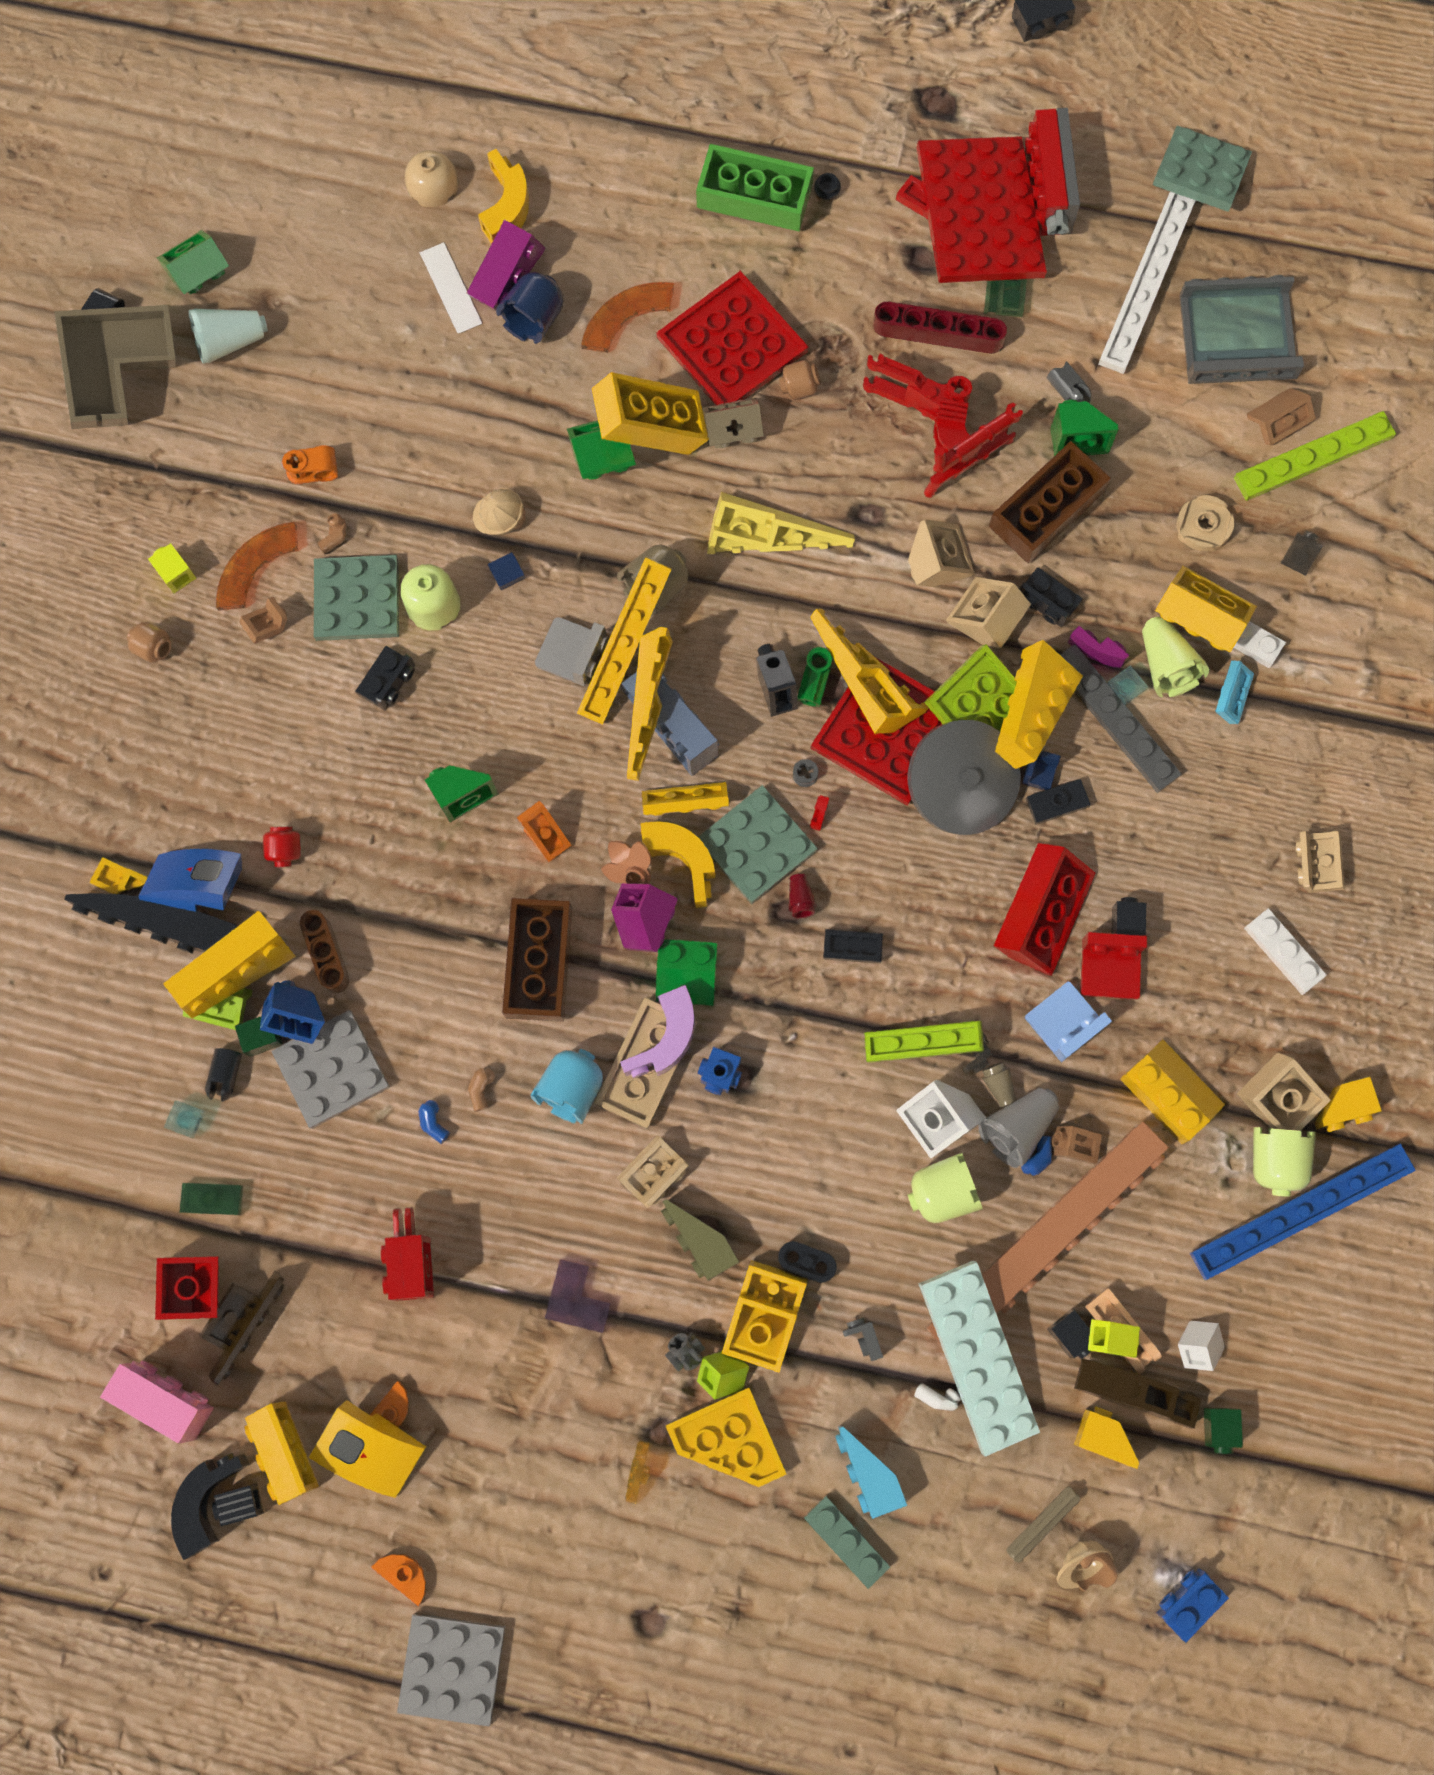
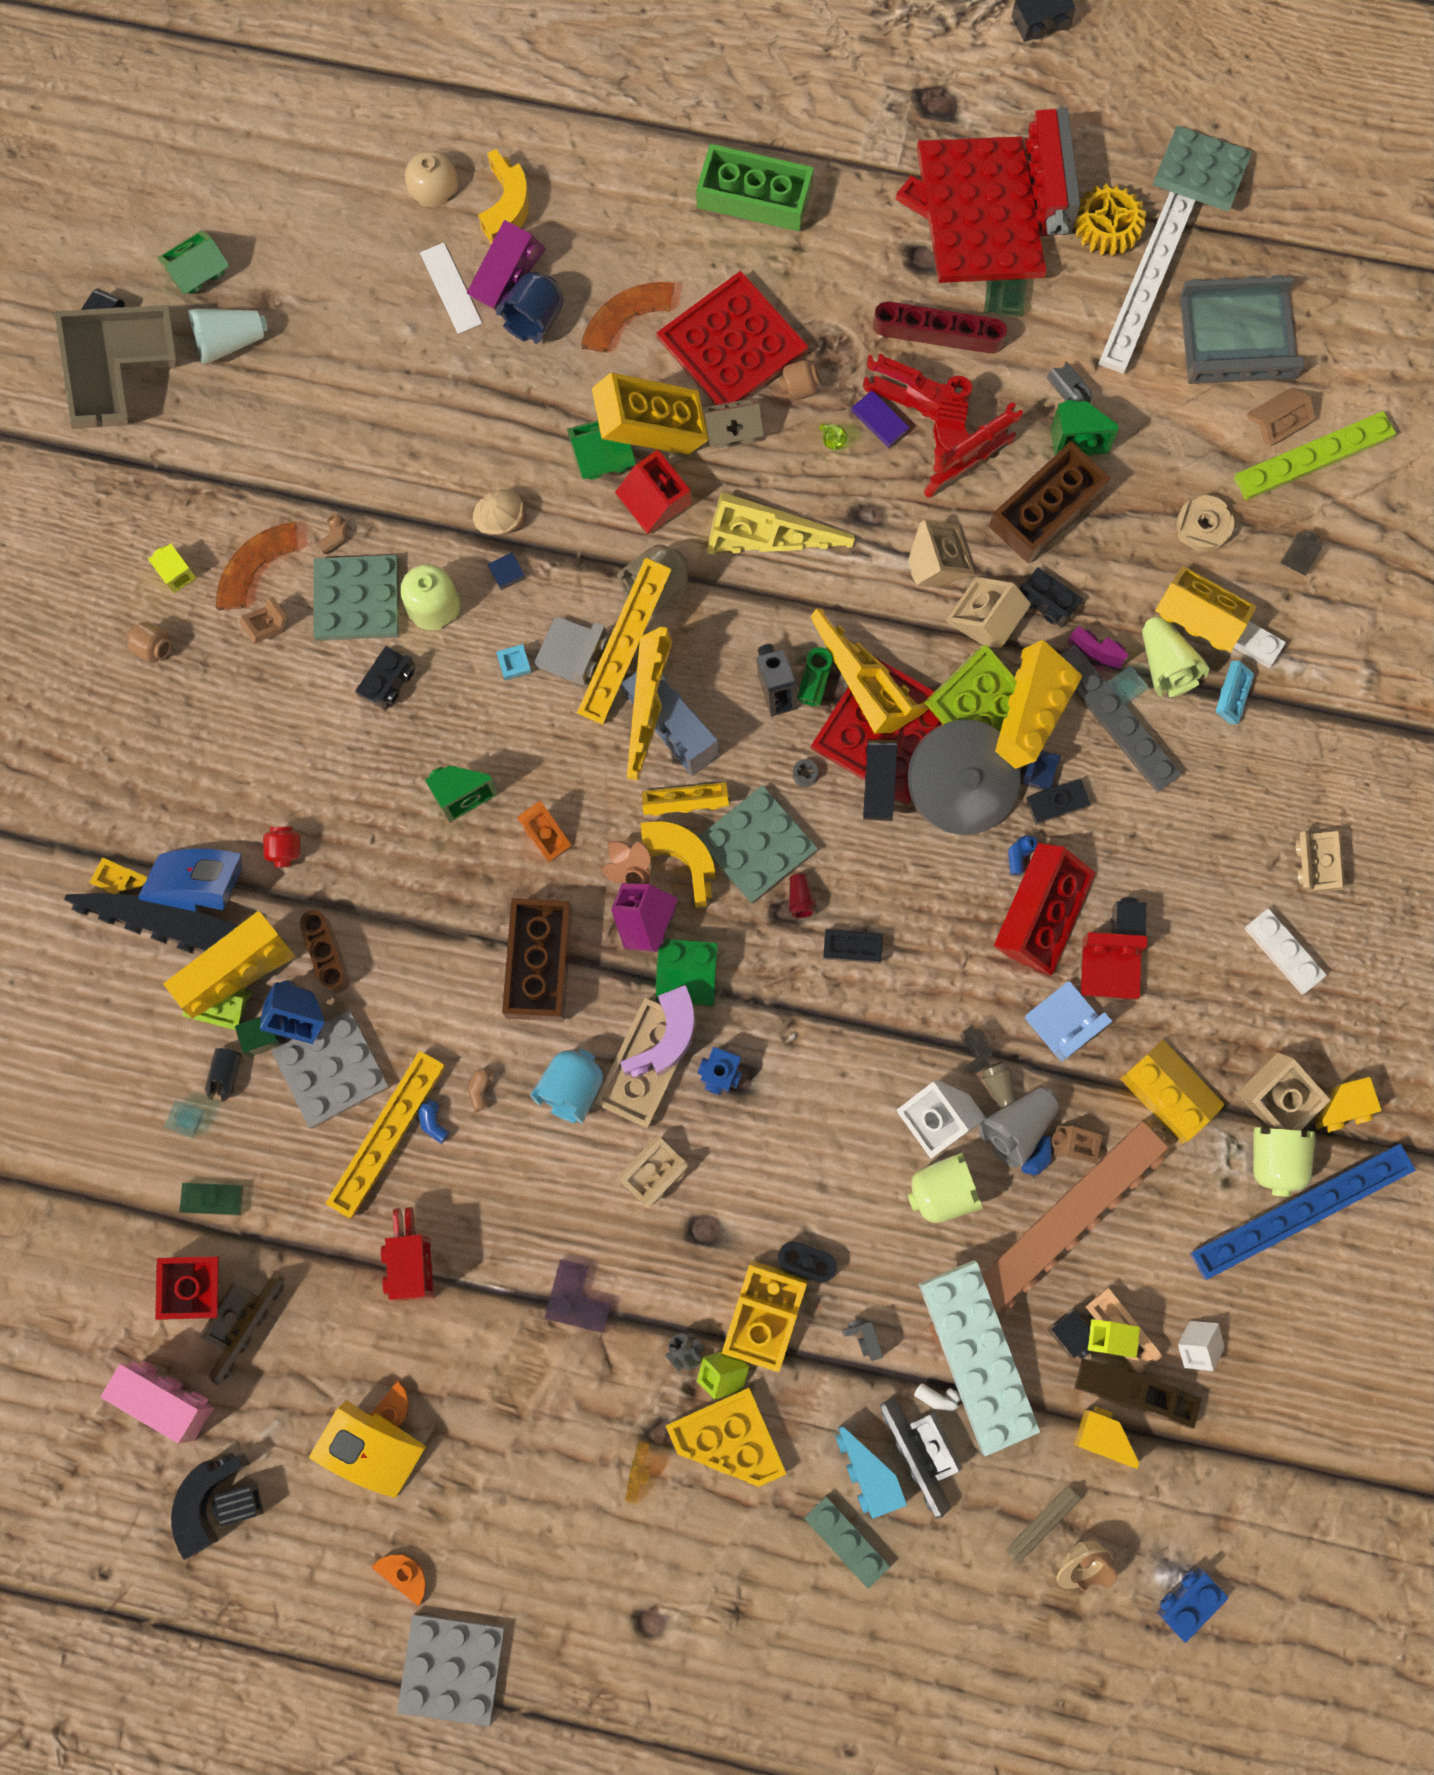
(280, 1452): yellow slope -> none
(313, 464): orange piece -> none
(385, 1135): none -> yellow plate
(513, 662): none -> medium azure plate
(654, 492): none -> red slope
(707, 1245): olive slope -> none
(820, 812): red tile -> none
(827, 186): black plate -> none
(833, 436): none -> clear neon green piece
(880, 419): none -> dark purple tile
(880, 780): none -> black beam
(924, 1041): lime tile -> none
(926, 1451): none -> dark grey bracket
(1019, 851): none -> blue arm
(1120, 209): none -> yellow gear
(1223, 1429): dark green brick -> none

